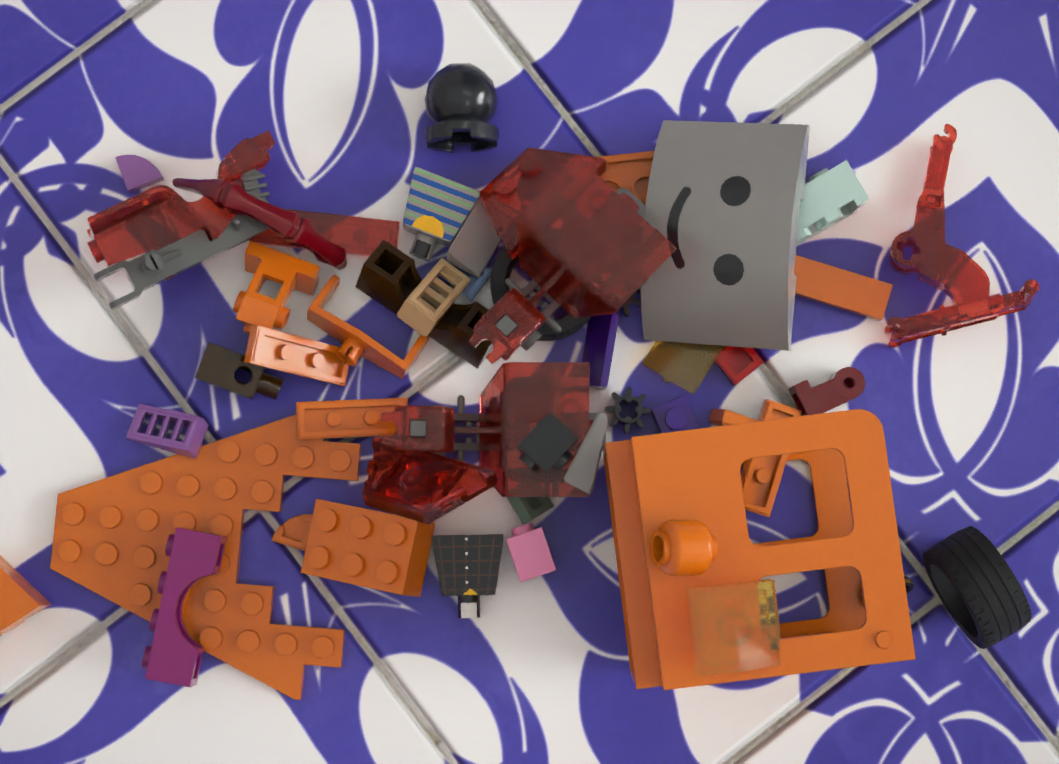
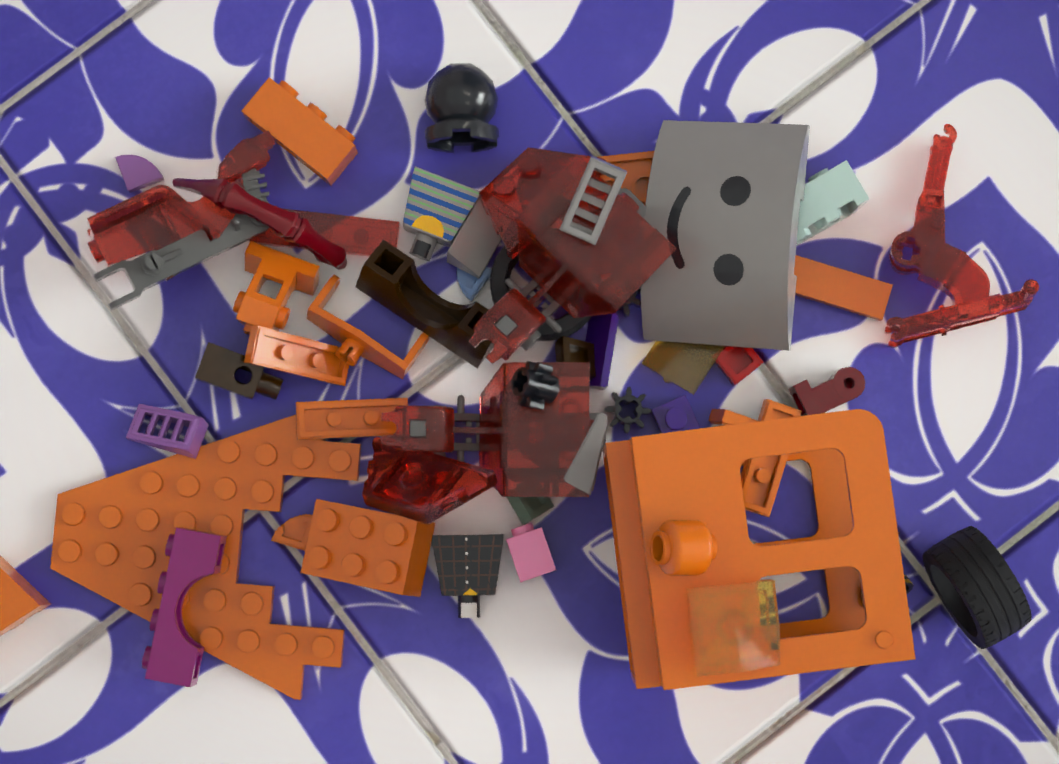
(301, 130): none -> orange brick
(422, 315): tan slope -> none
(535, 385): none -> black gear
(547, 445): black brick -> none
(576, 351): none -> dark brown plate
(578, 230): none -> light grey slope

